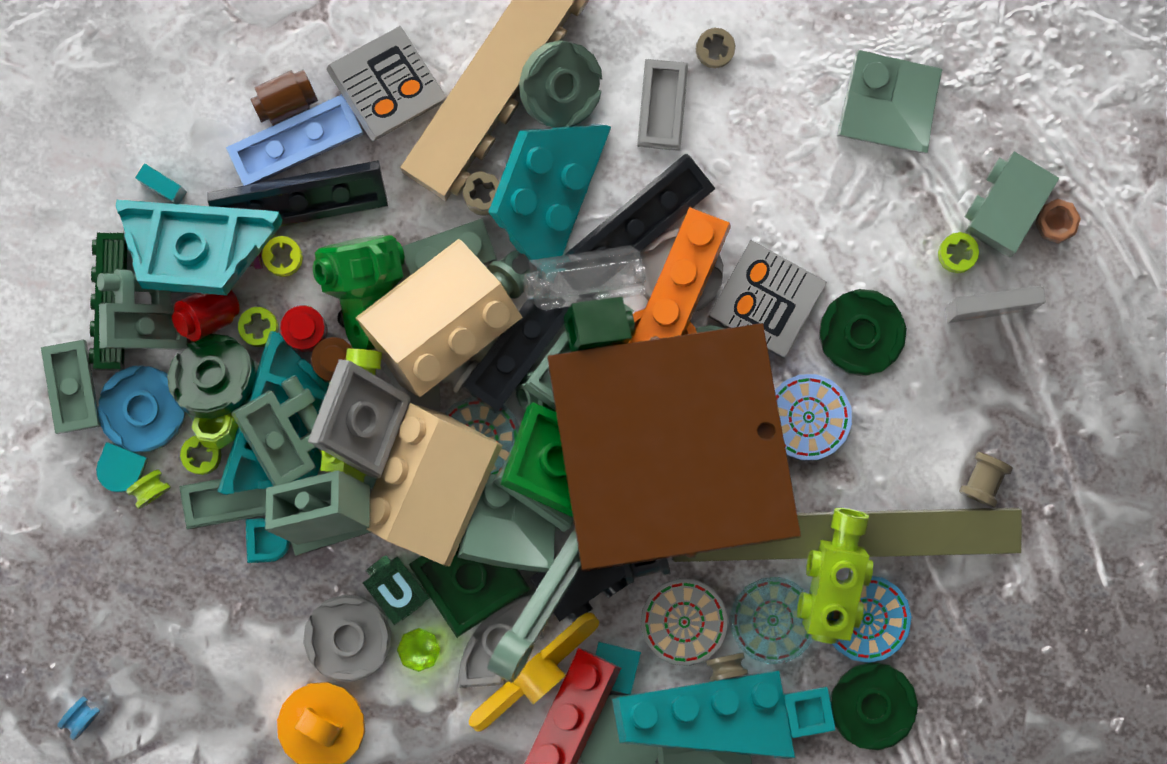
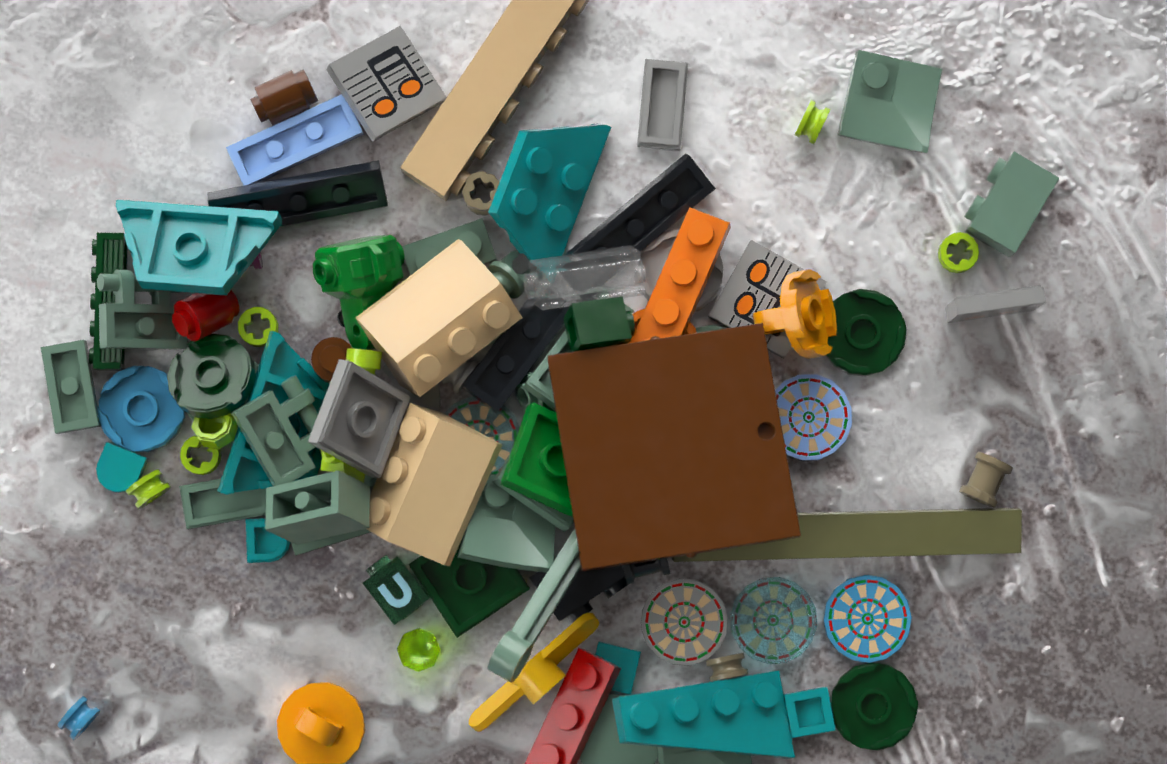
(161, 184): teal tile -> none
(296, 255): neon yellow bush -> none
(303, 328): red brick -> none
(347, 638): light grey tile -> none
(480, 647): light grey tile -> none
(560, 84): sand green tile -> none
(727, 42): dark tan bush -> none
(804, 315): none -> light orange tile
(812, 122): none -> lime bush
(829, 592): lime brick -> none
(1058, 221): nougat tile -> none

